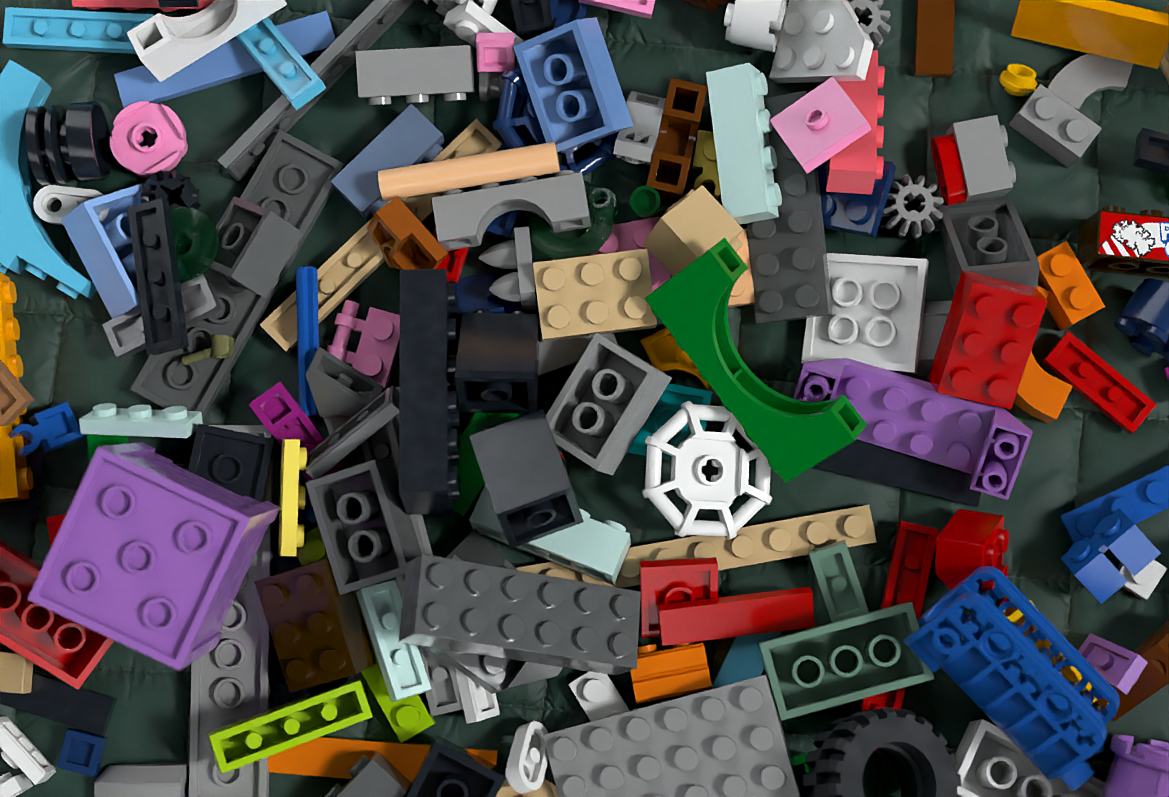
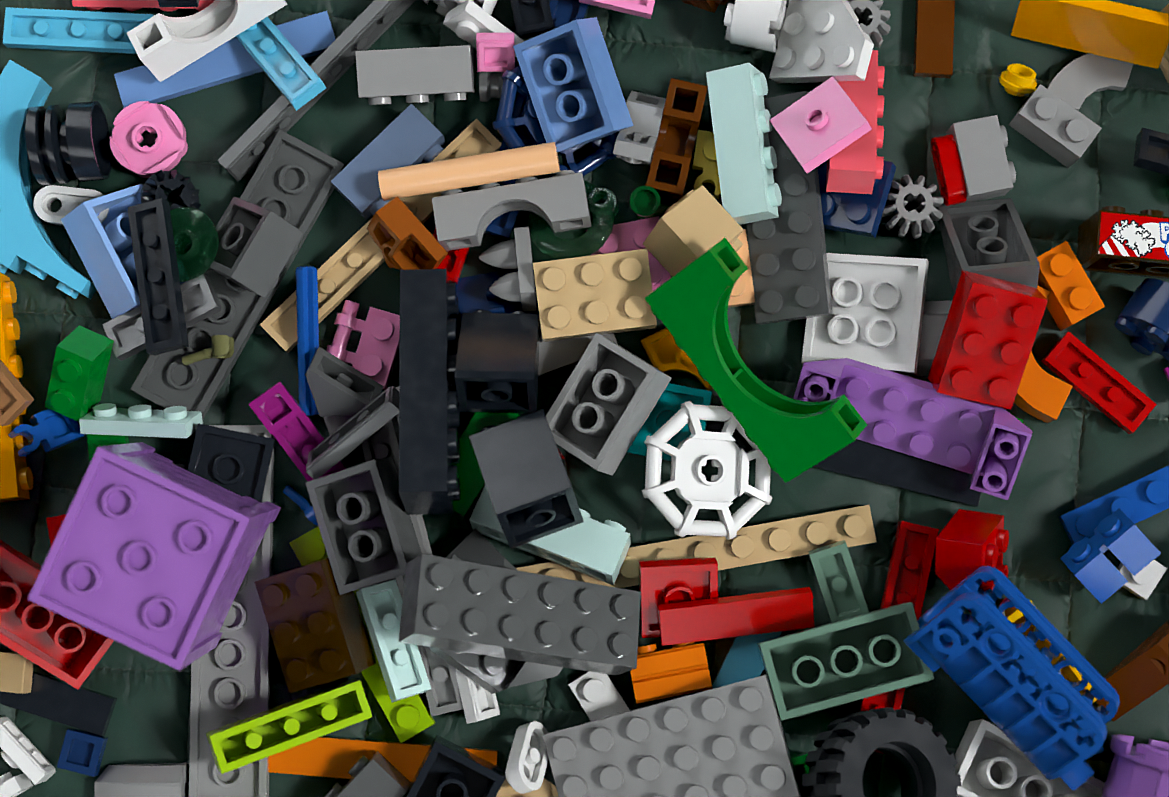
(78, 373): none -> green brick
(291, 497): light yellow plate -> none
(1114, 663): medium lavender plate -> none

